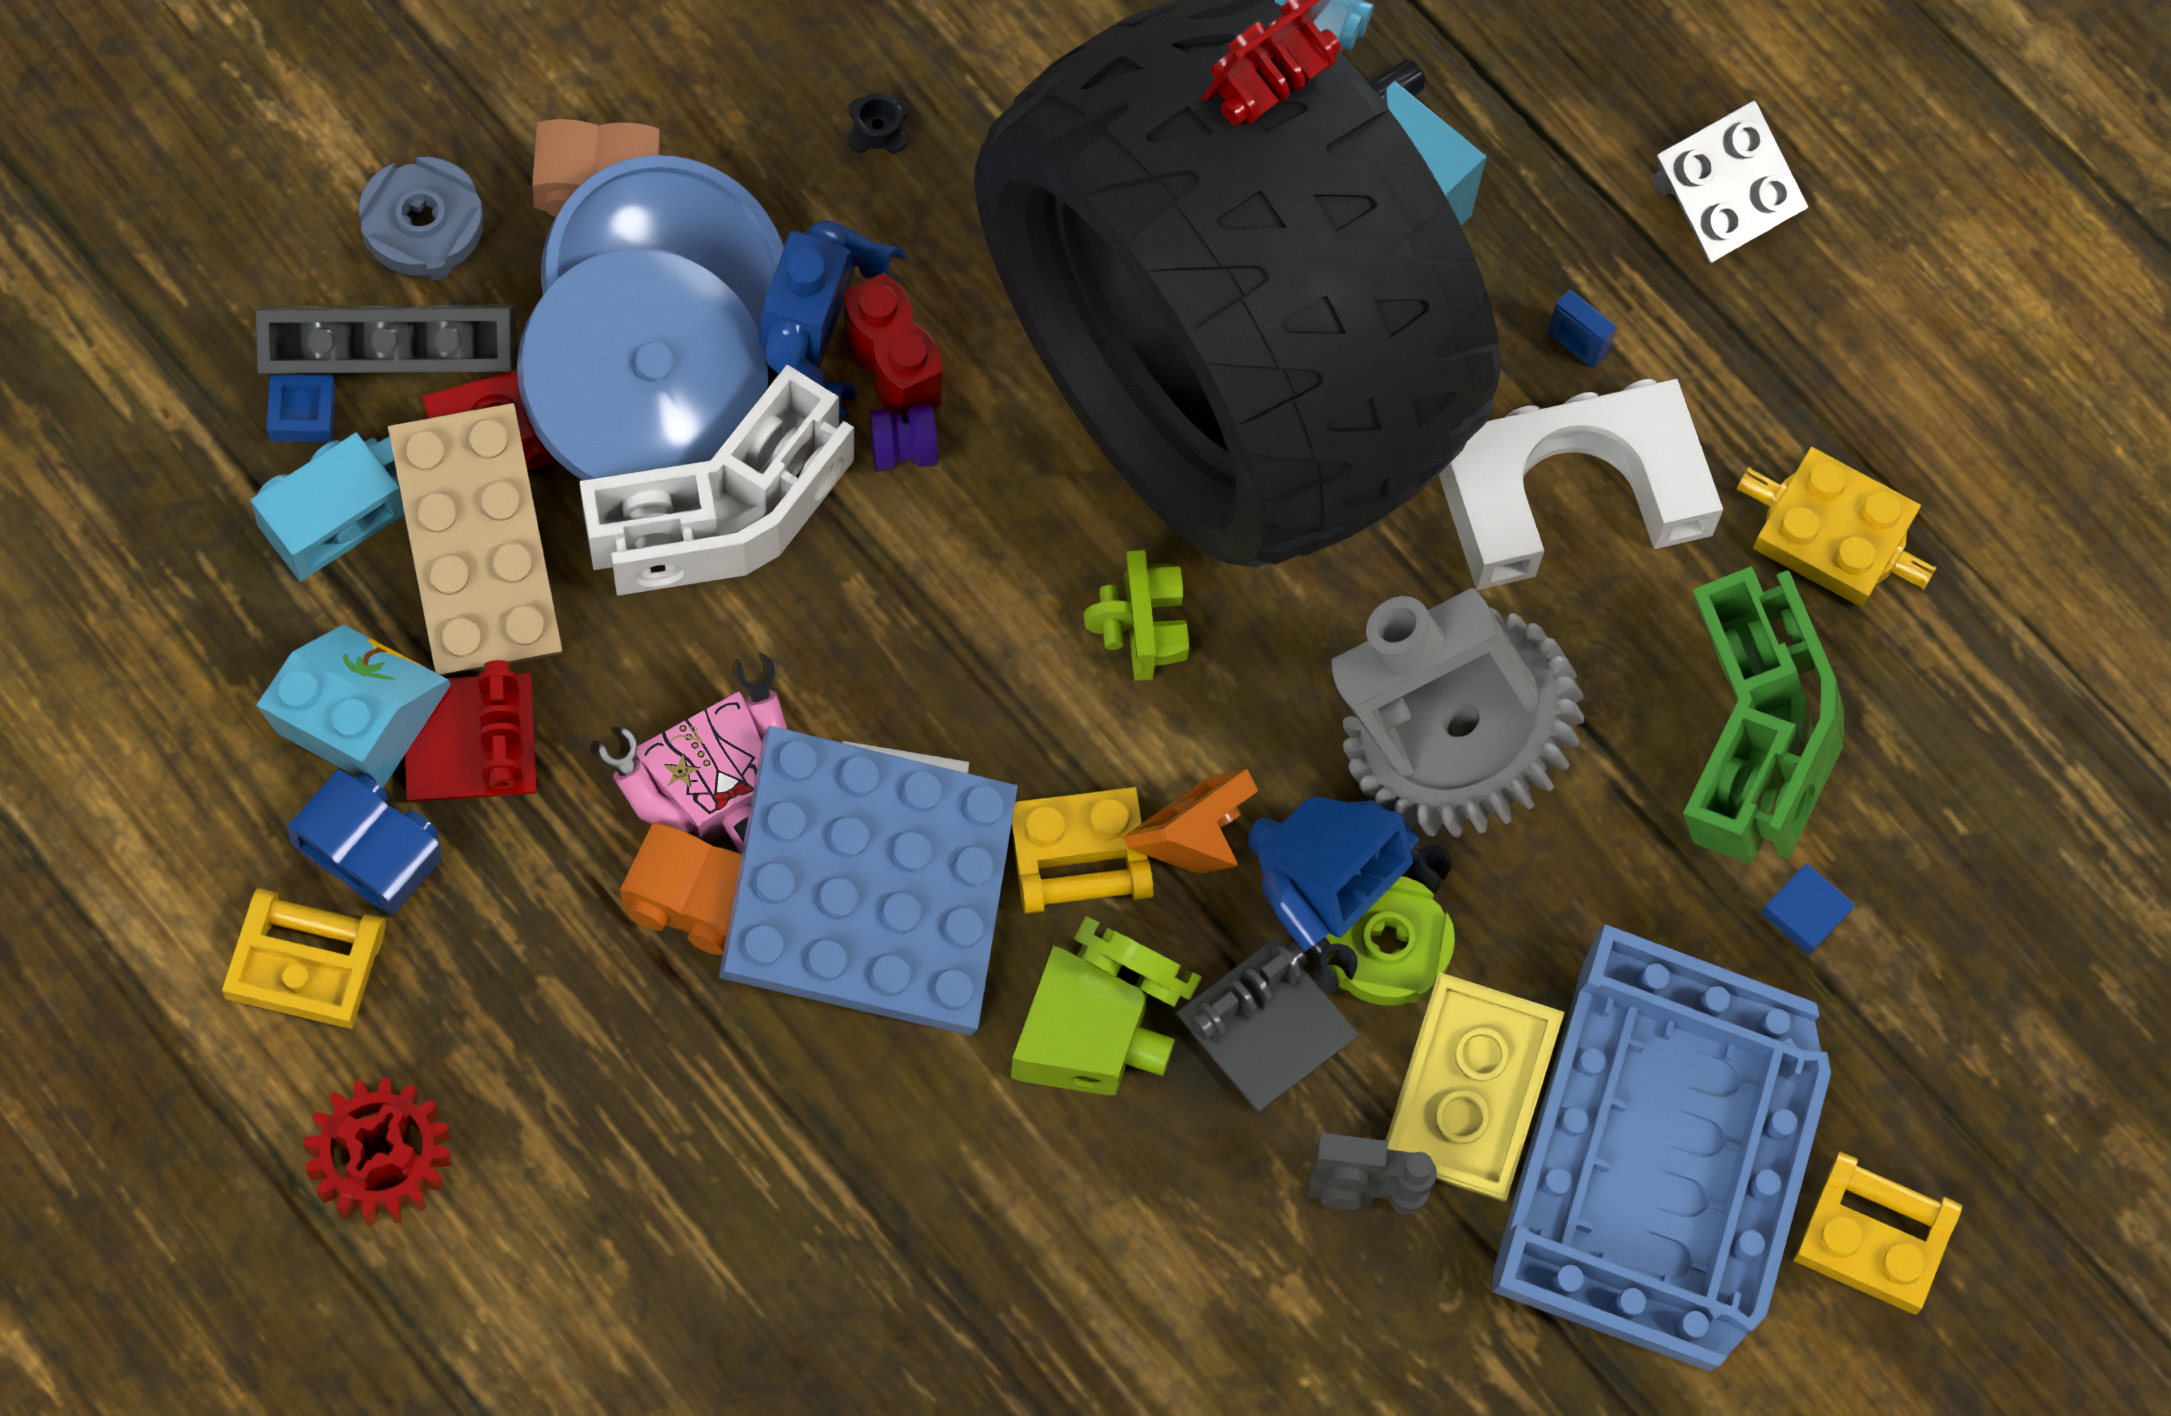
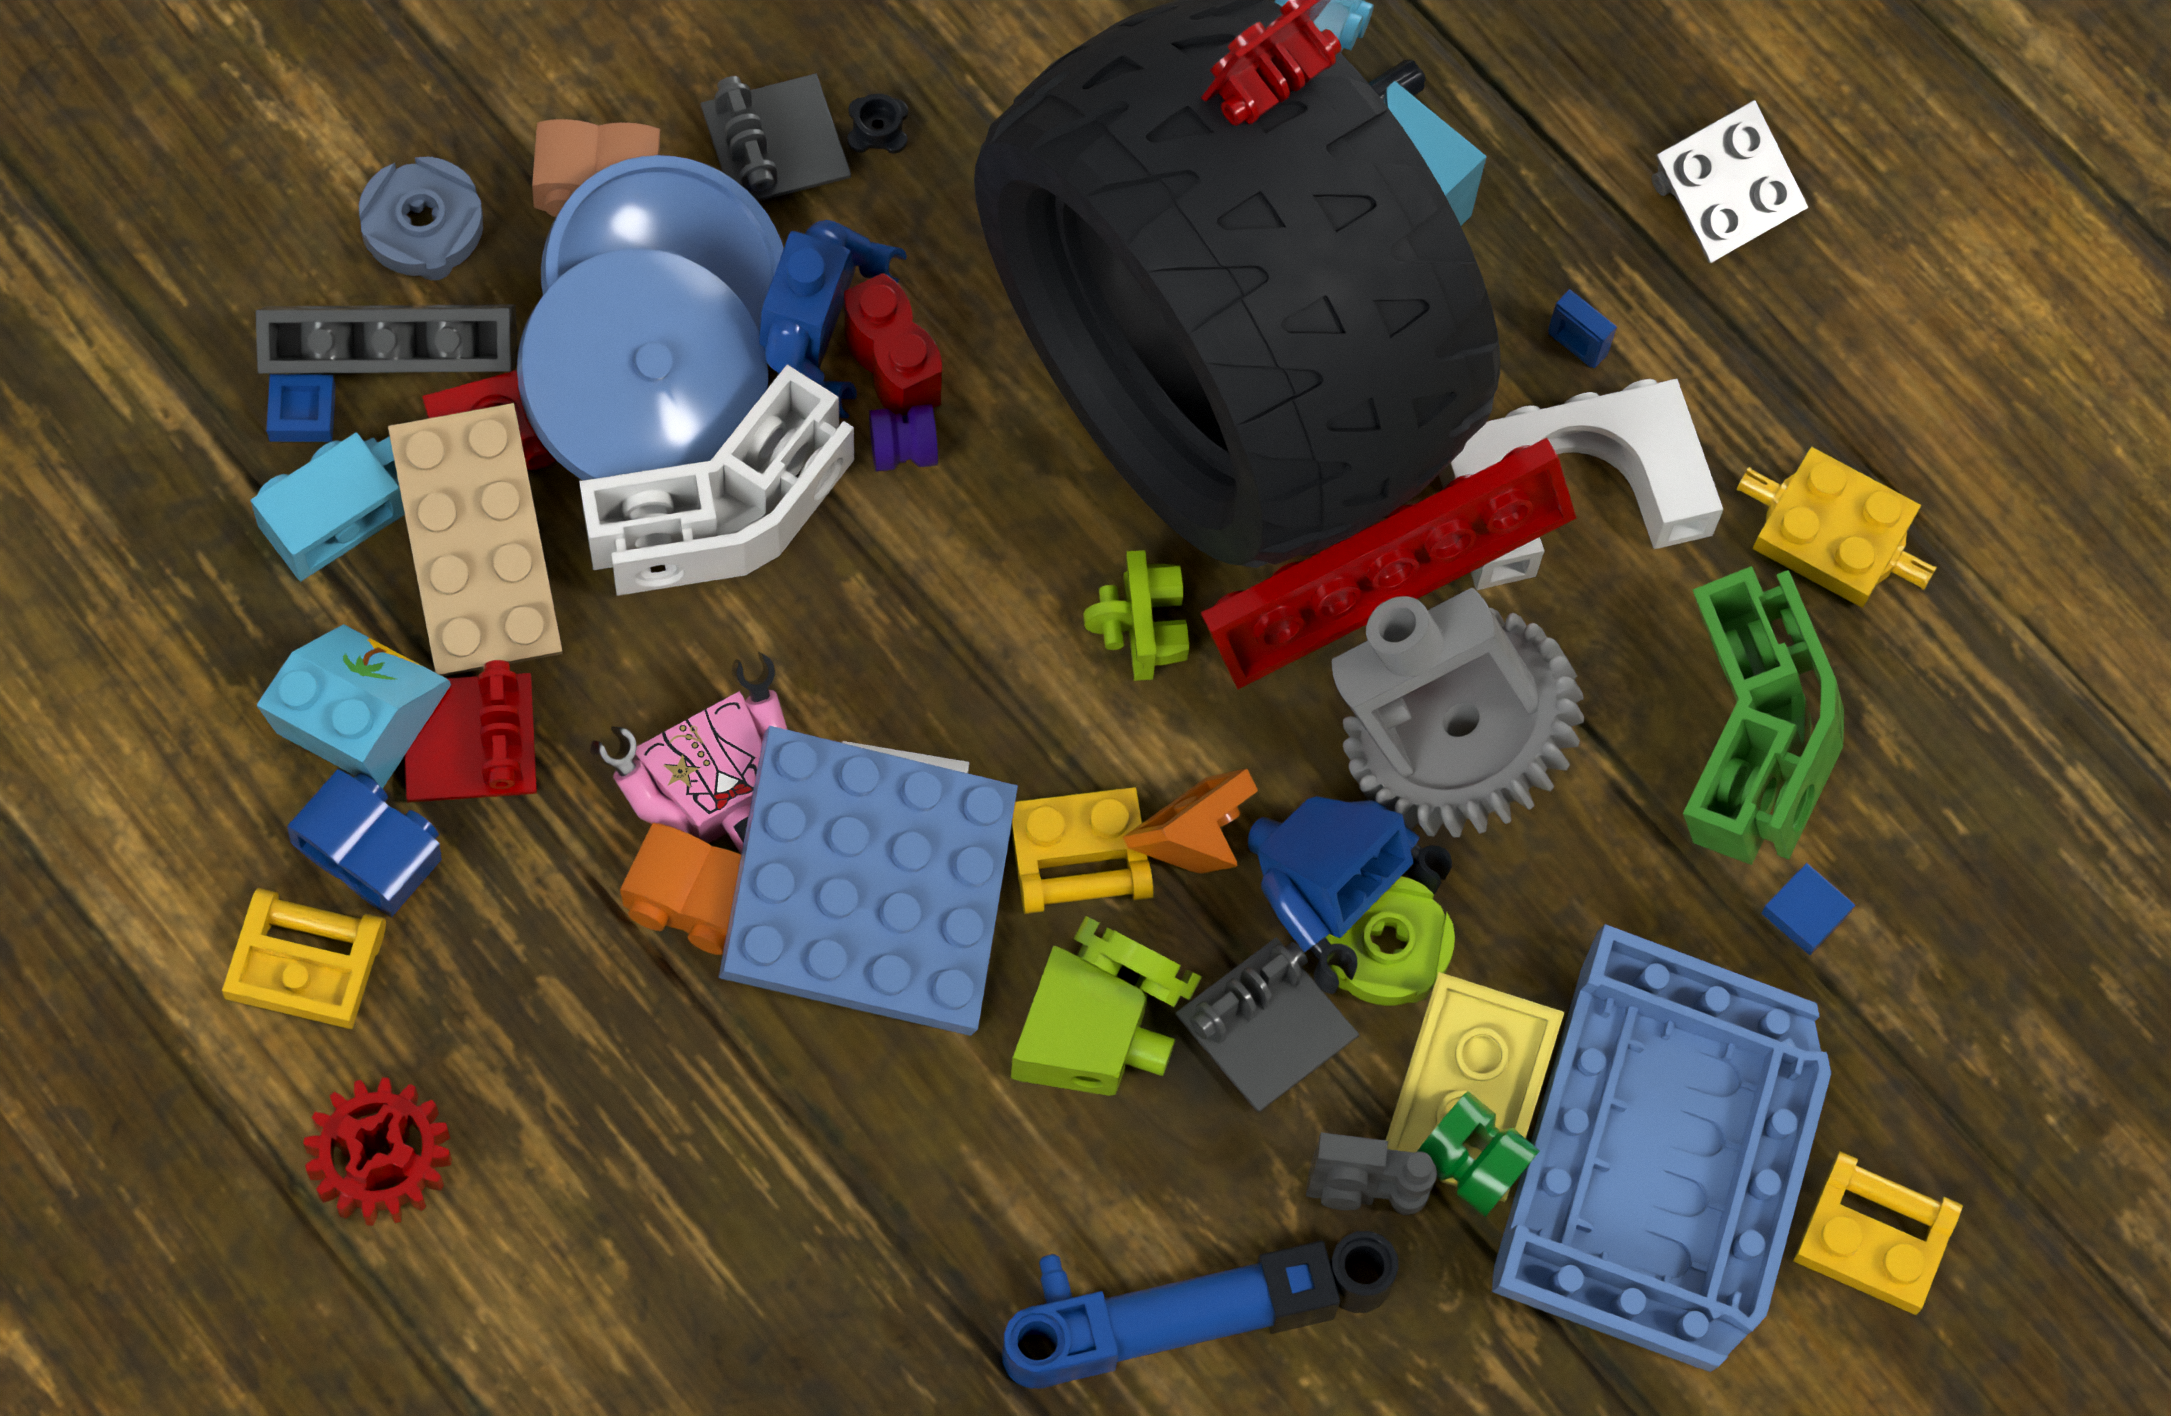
(775, 136): none -> dark grey hinge
(1278, 1292): none -> blue piece
(1401, 556): none -> red plate
(1498, 1166): none -> green wheel

